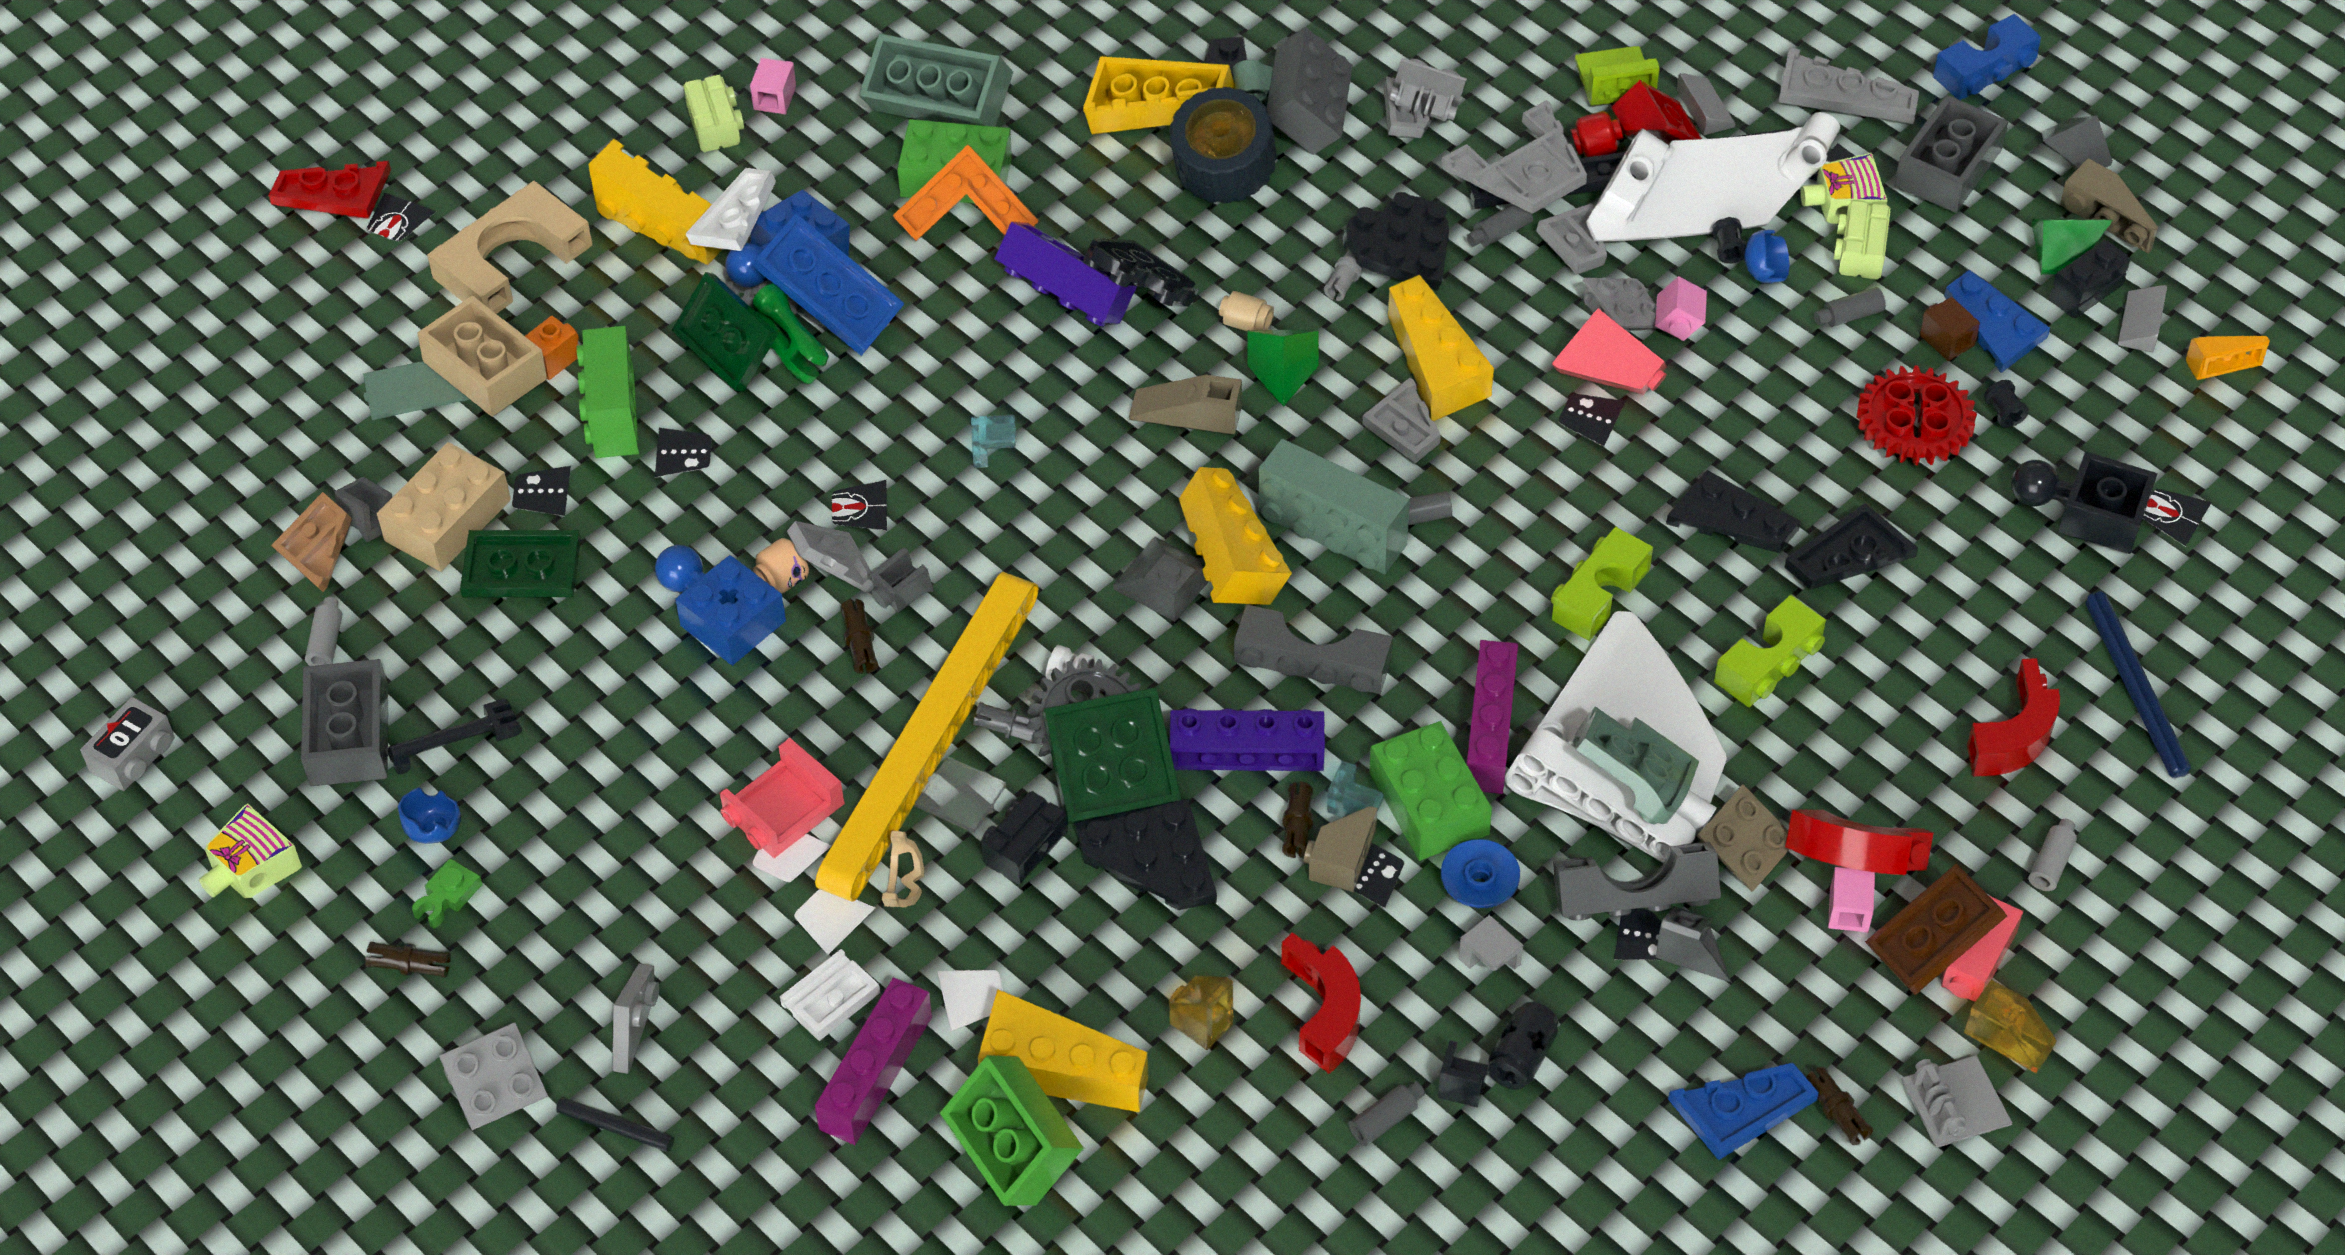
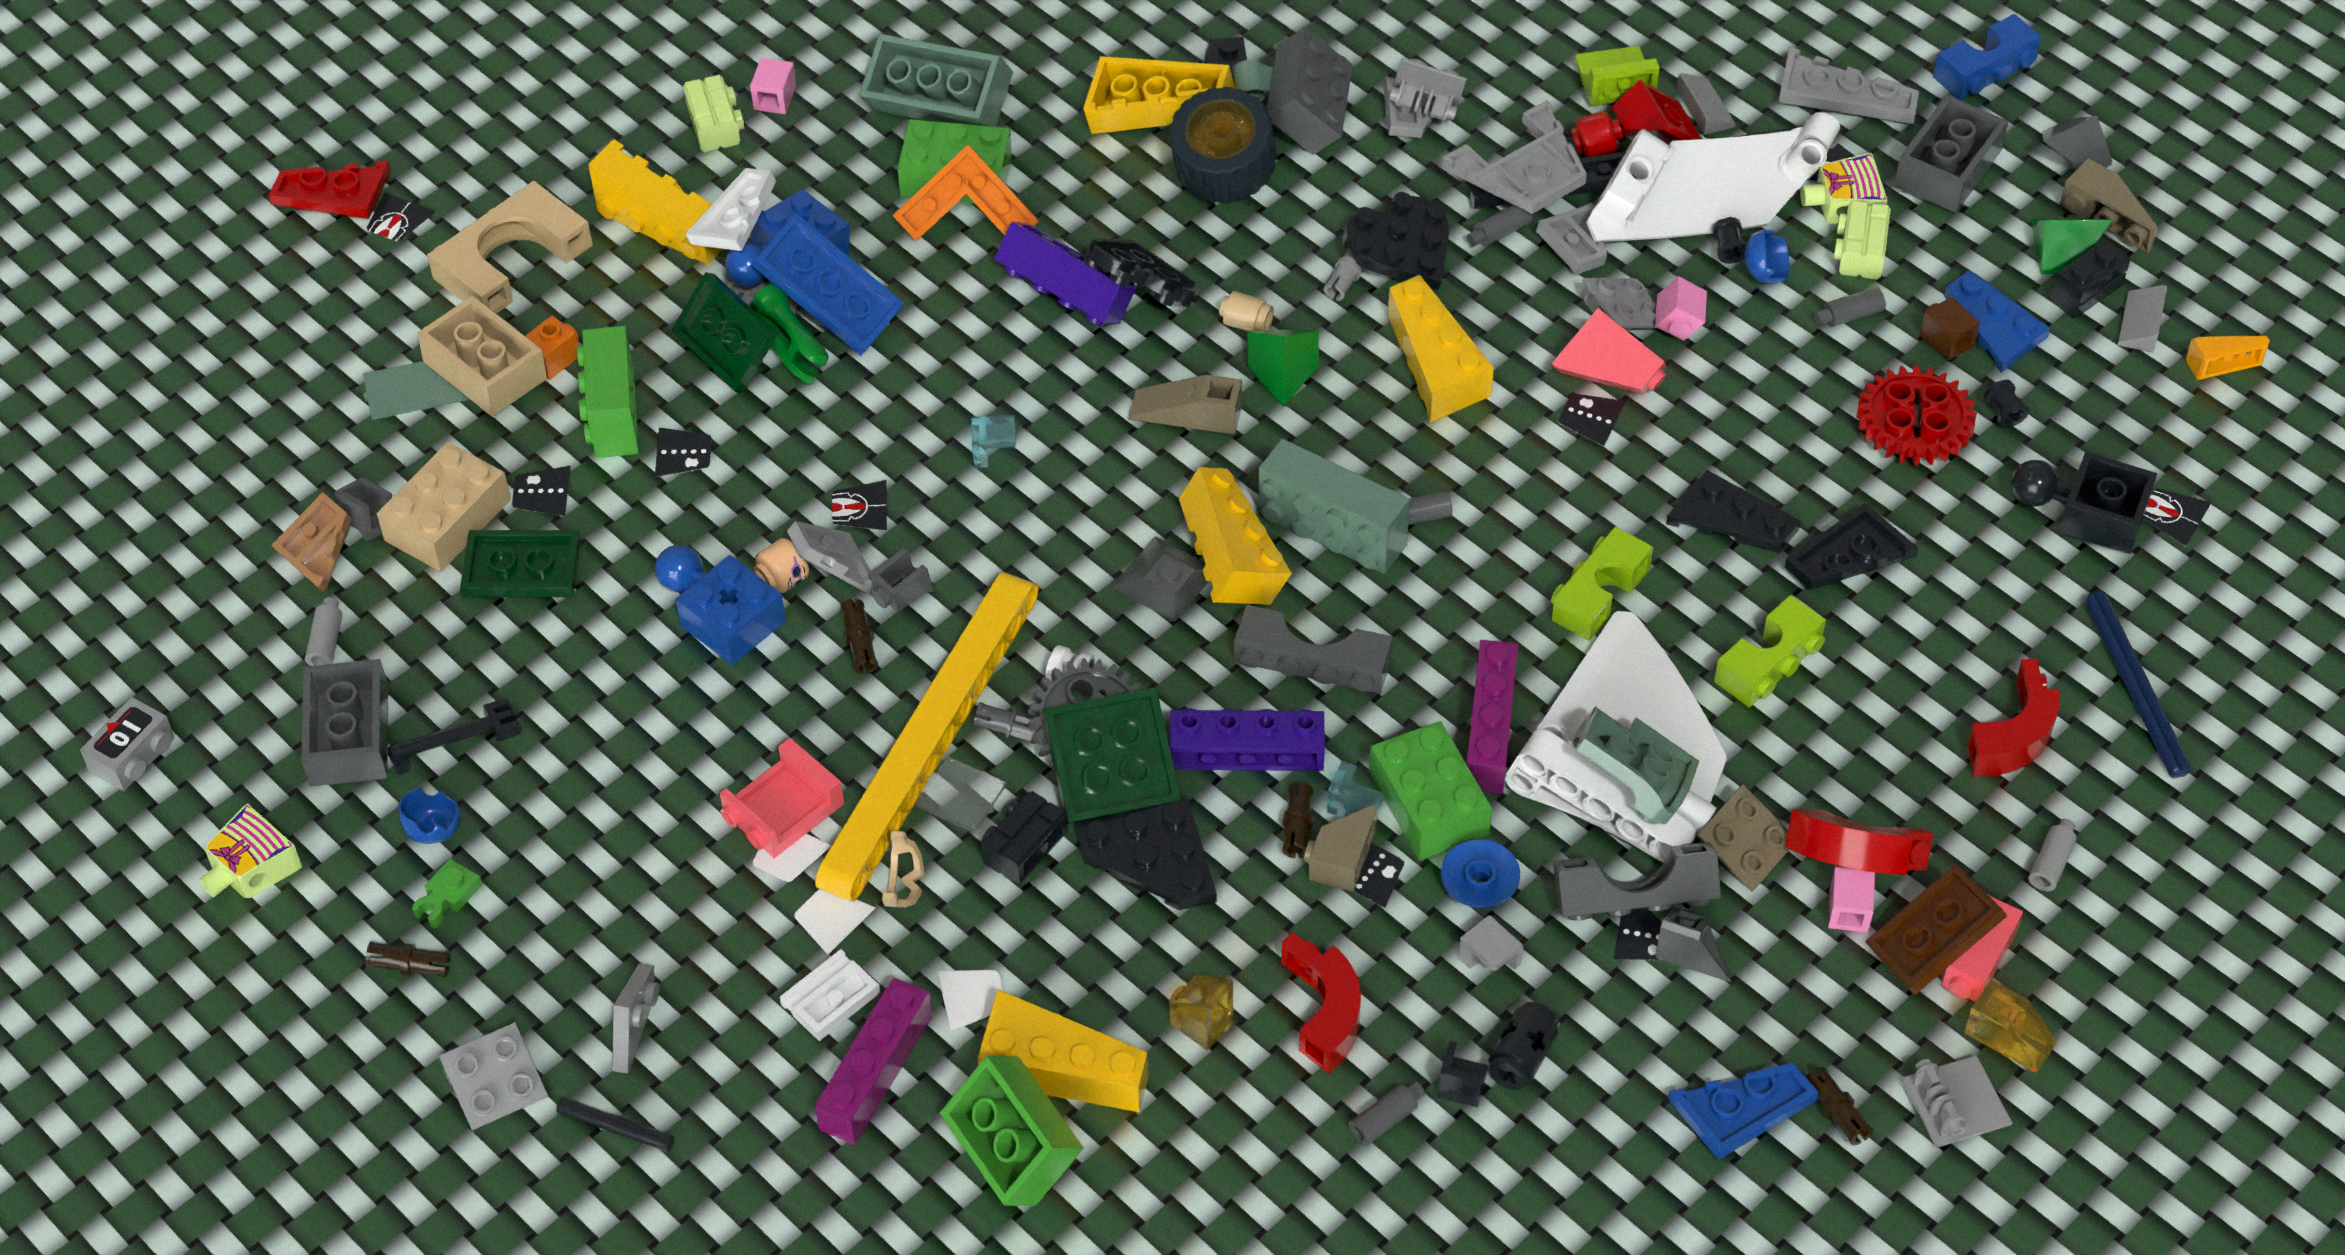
(1404, 422): light grey wing -> none

